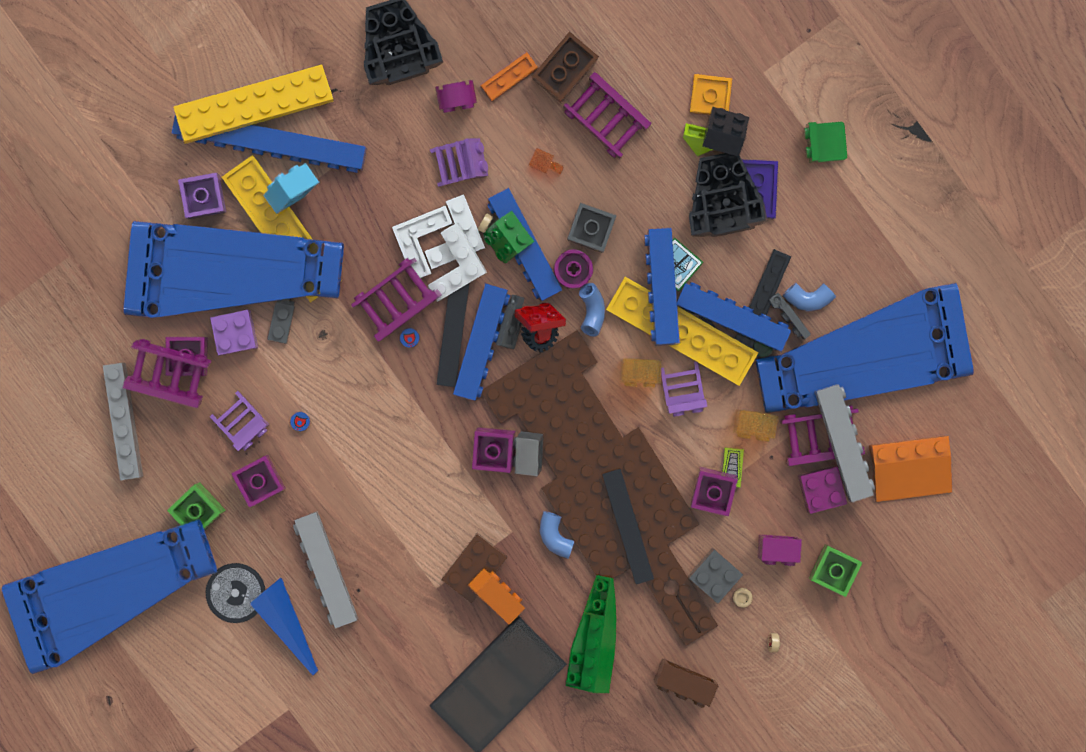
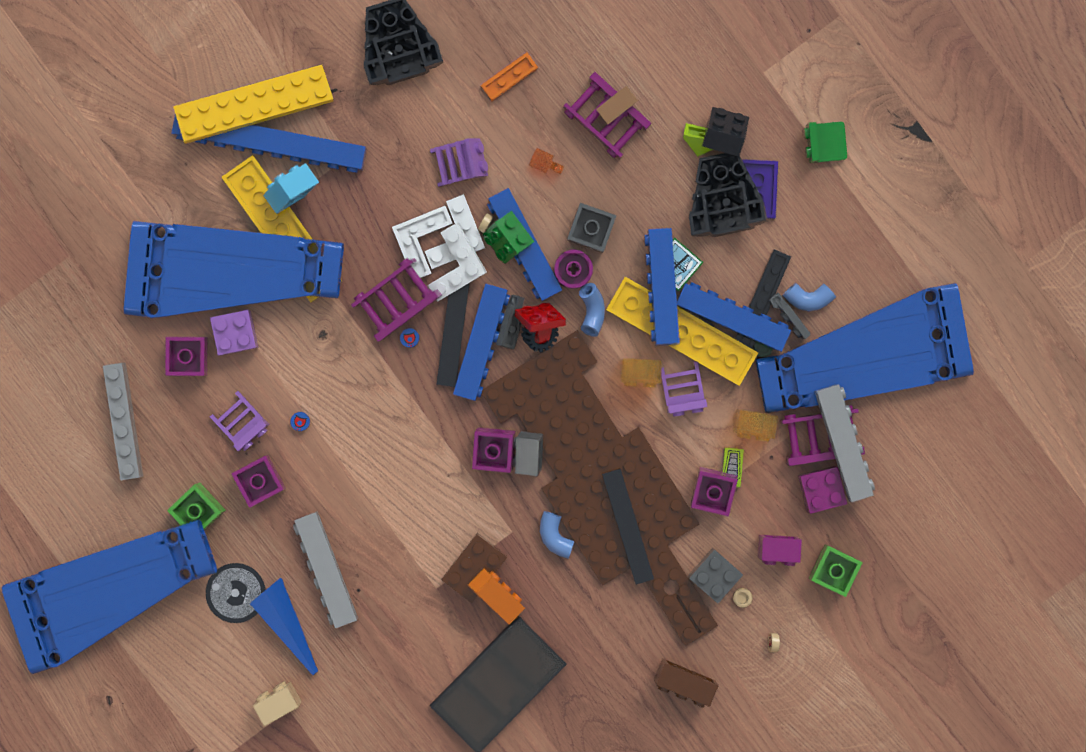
(154, 387): magenta fence -> none
(202, 196): medium lavender brick -> none
(277, 703): none -> tan brick
(281, 321): dark grey hinge -> none
(456, 95): magenta brick -> none
(565, 67): reddish brown brick -> none
(595, 640): green wedge -> none
(617, 104): none -> medium nougat tile
(709, 93): light orange tile -> none
(911, 468): orange piece -> none

